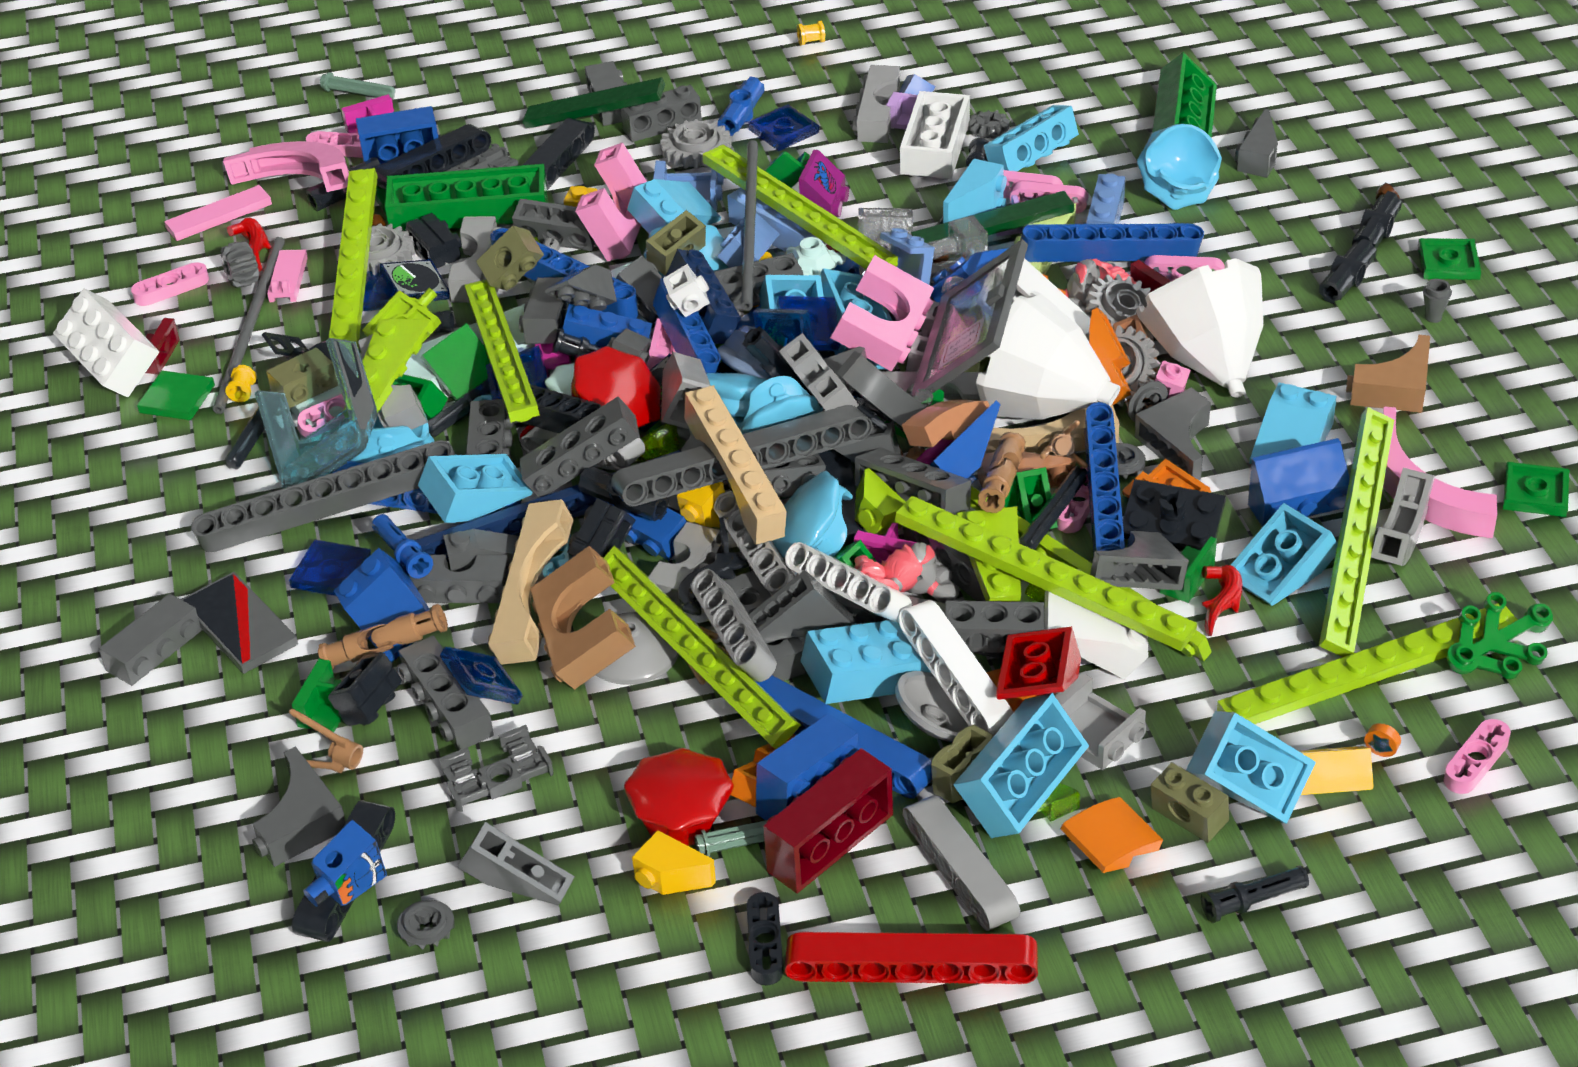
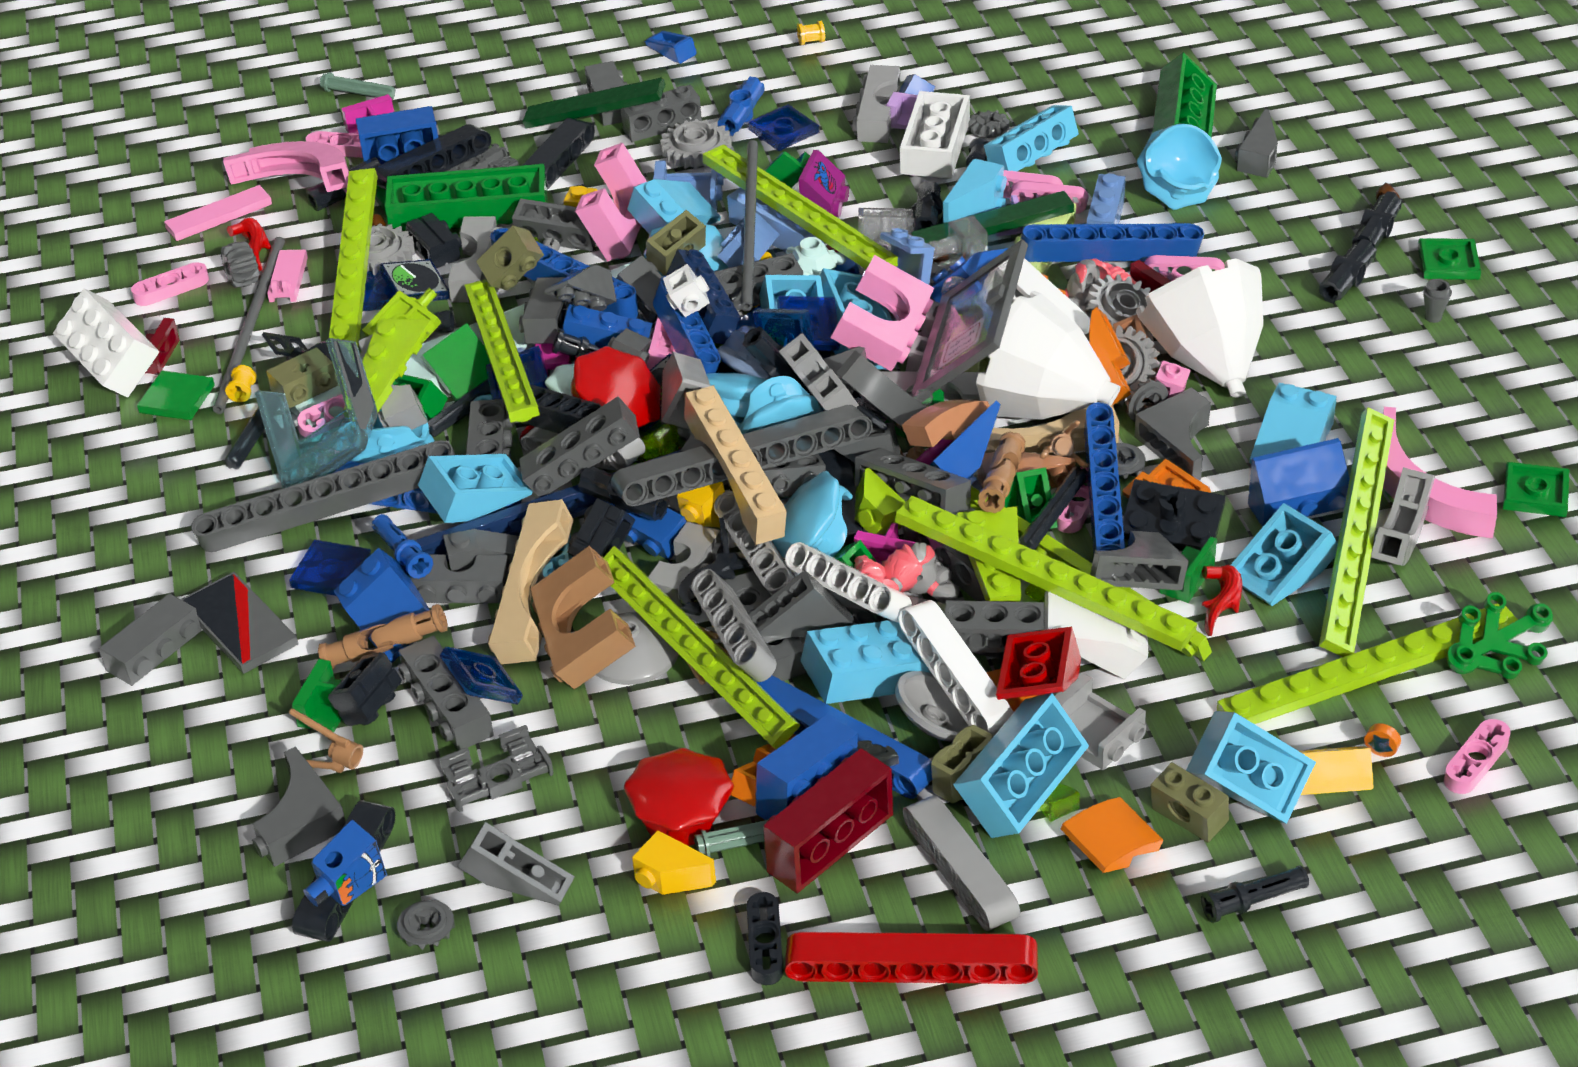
(672, 45): none -> blue slope
(884, 754): none -> pearl dark grey tile
(927, 206): none -> black piece
(1393, 383): medium nougat arch -> none

